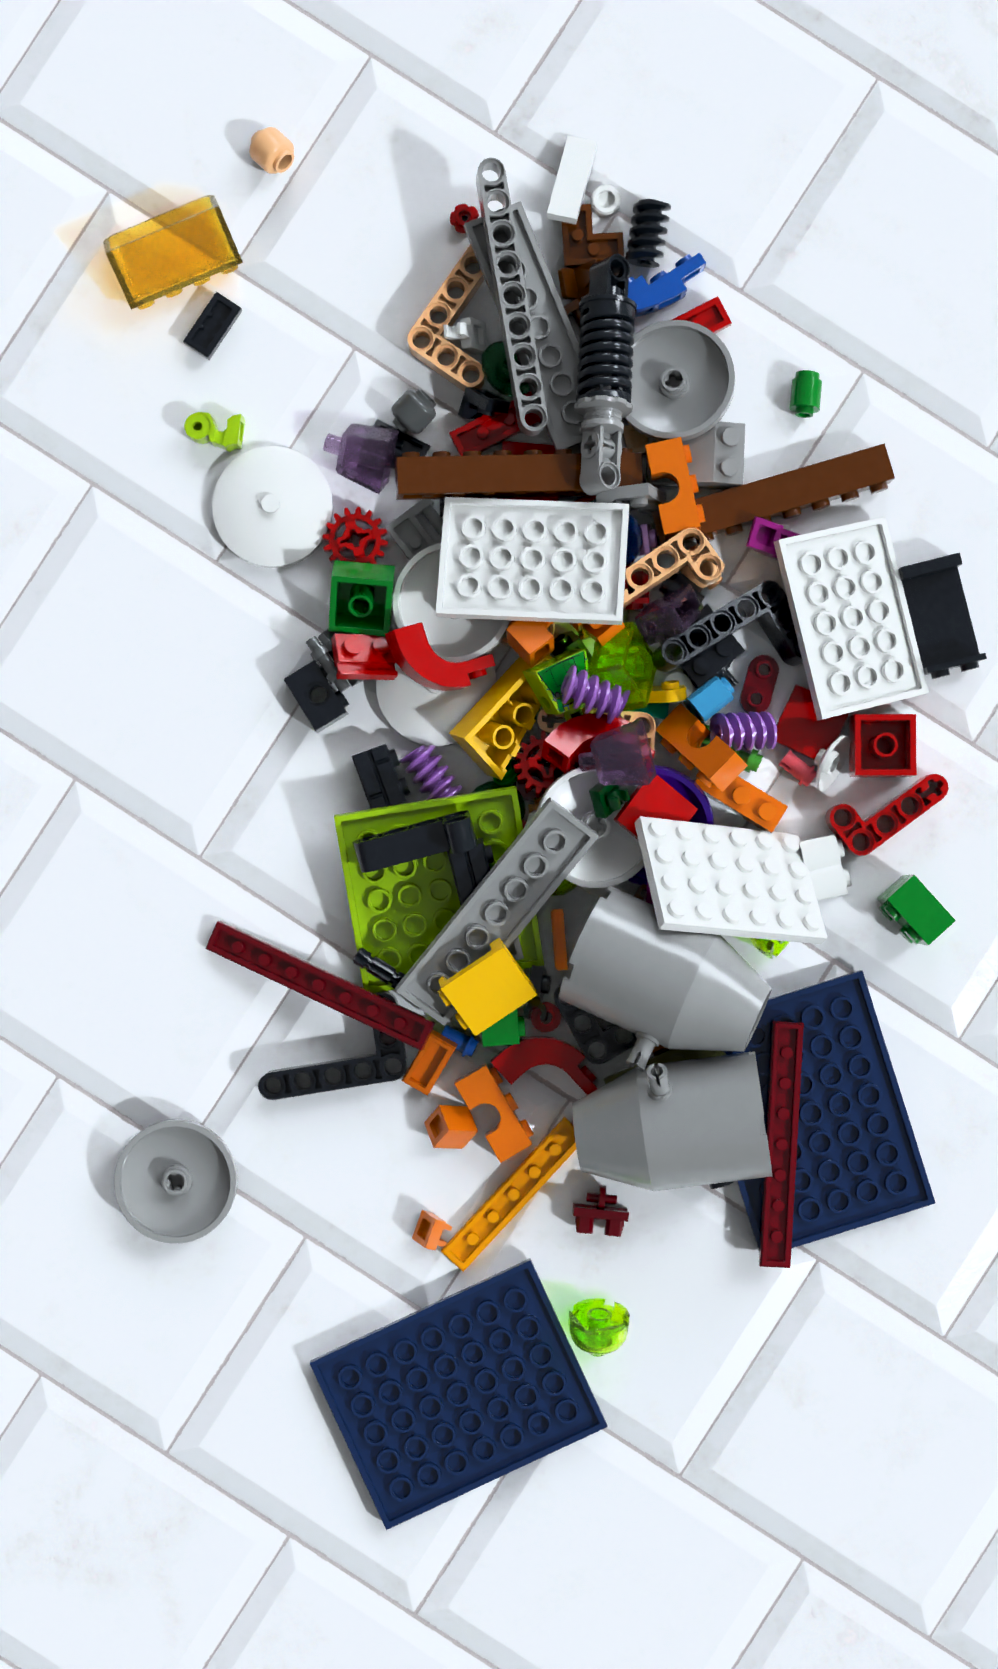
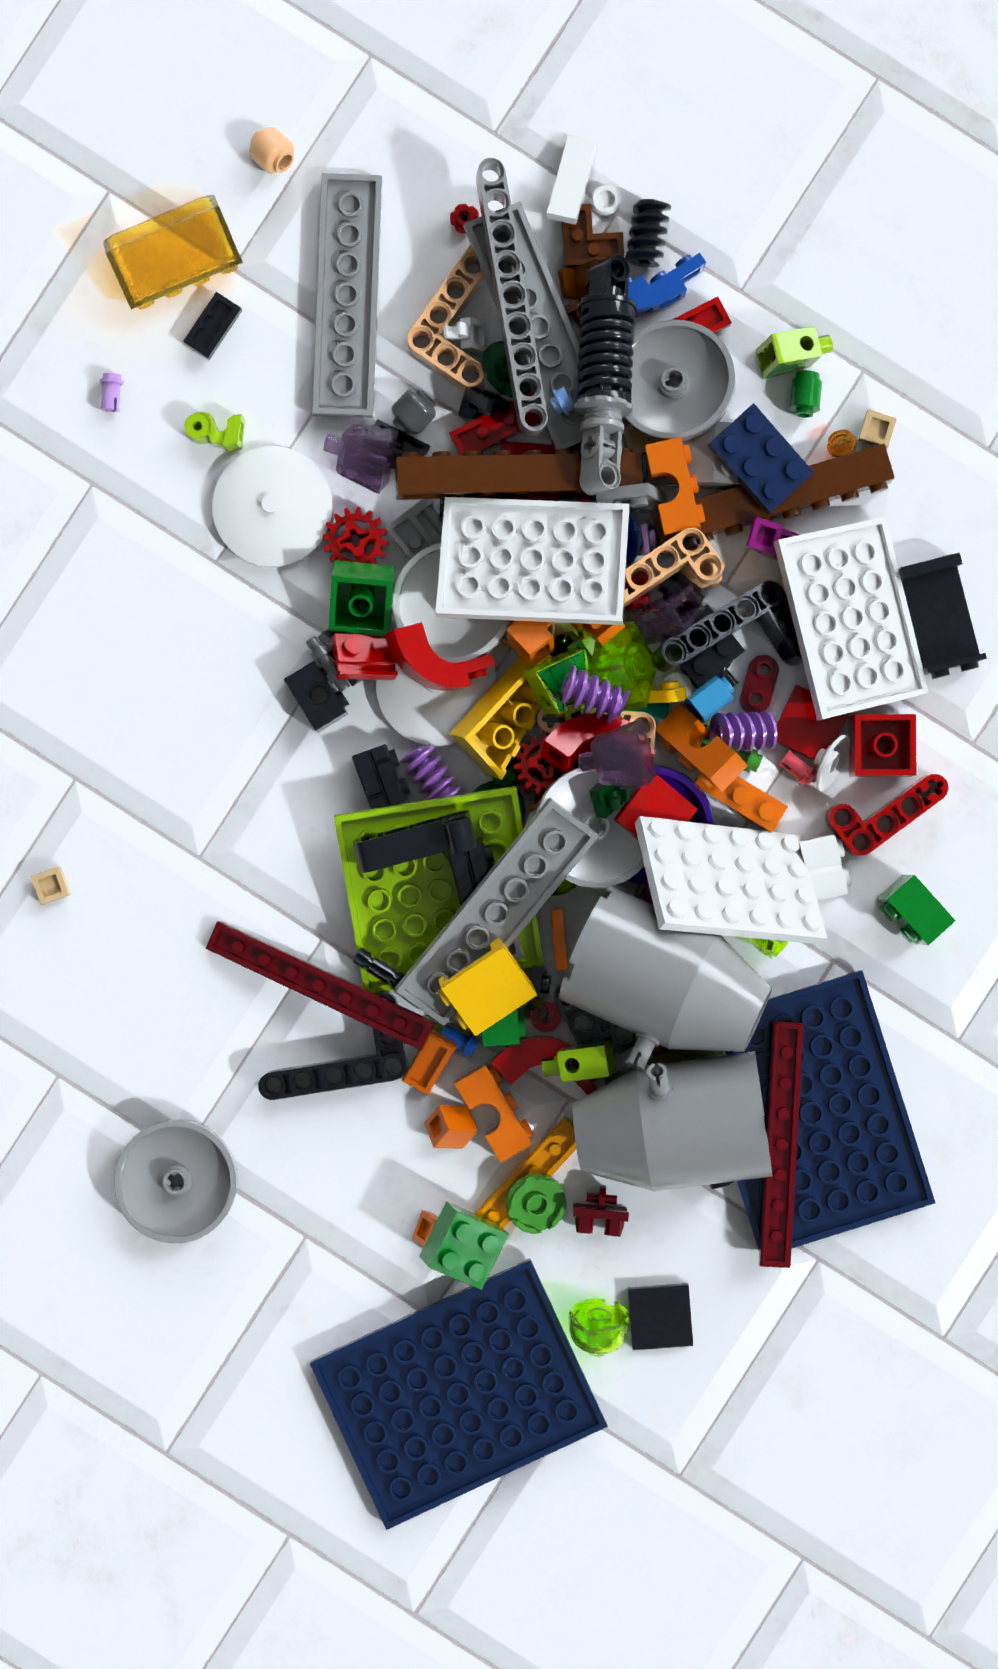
(50, 885): none -> tan plate
(110, 392): none -> lavender pin
(347, 295): none -> light grey plate
(463, 1245): none -> green brick
(536, 1203): none -> bright green tile
(562, 401): none -> light blue plate
(594, 1060): none -> lime torso
(660, 1316): none -> black tile
(760, 458): none -> dark blue plate
(791, 351): none -> lime torso
(841, 443): none -> clear orange plate
(877, 428): none -> tan plate

